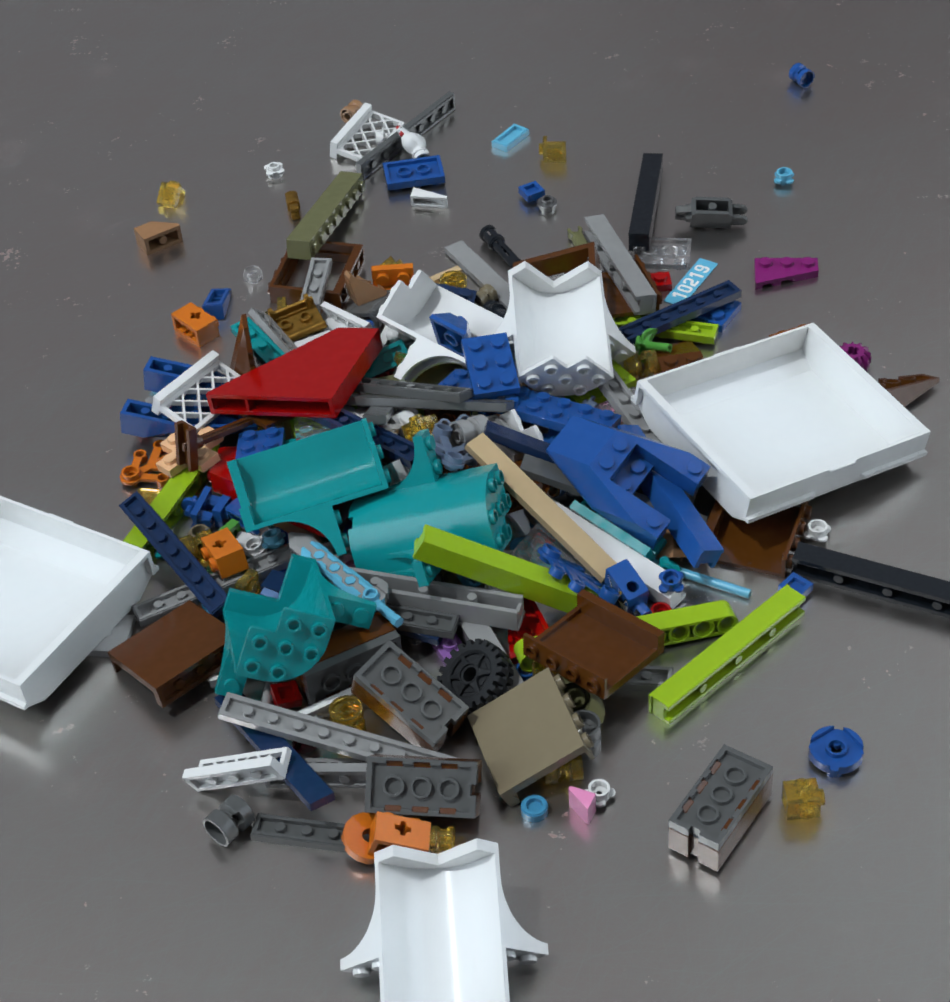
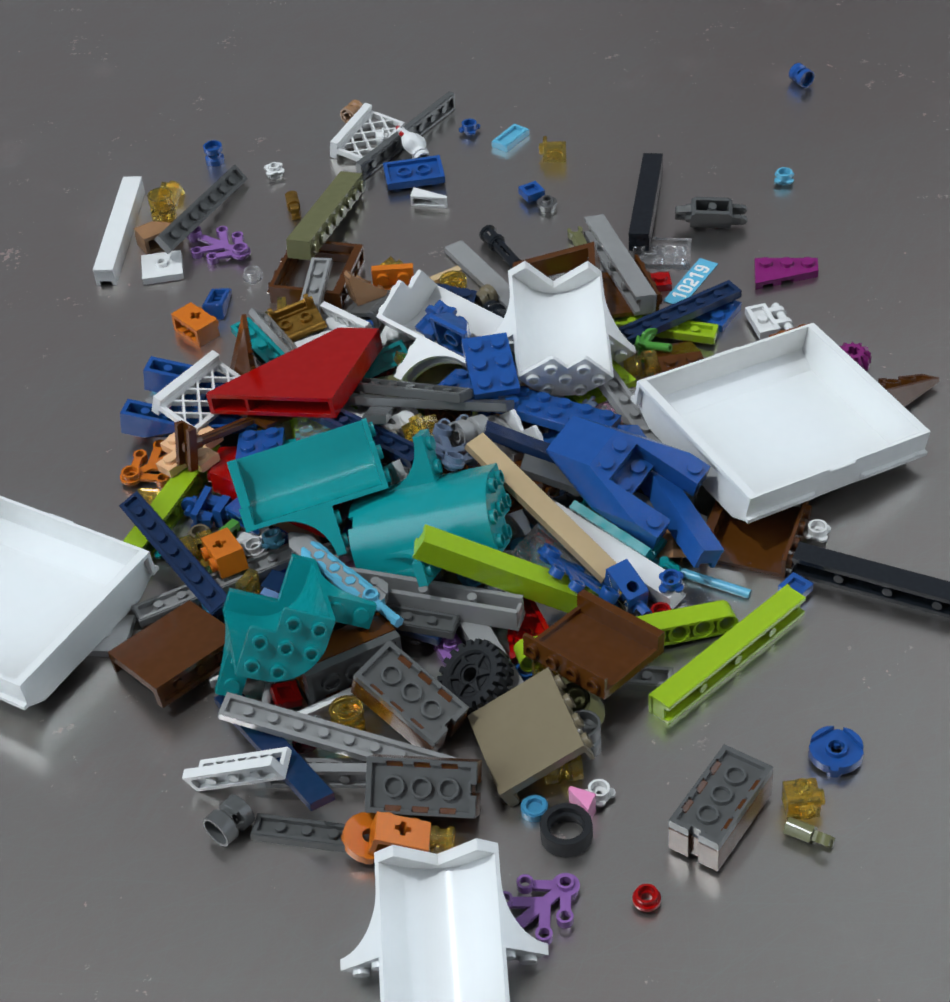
(119, 230): none -> white tile
(162, 205): none -> clear yellow wheel
(162, 267): none -> white plate
(200, 209): none -> dark grey plate
(213, 153): none -> blue wheel
(238, 250): none -> medium lavender plant
(425, 326): none -> blue hips
(469, 126): none -> blue plate
(542, 905): none -> medium lavender plant
(566, 847): none -> black tyre
(646, 891): none -> red plate
(768, 320): none -> white plate
(807, 833): none -> olive bar

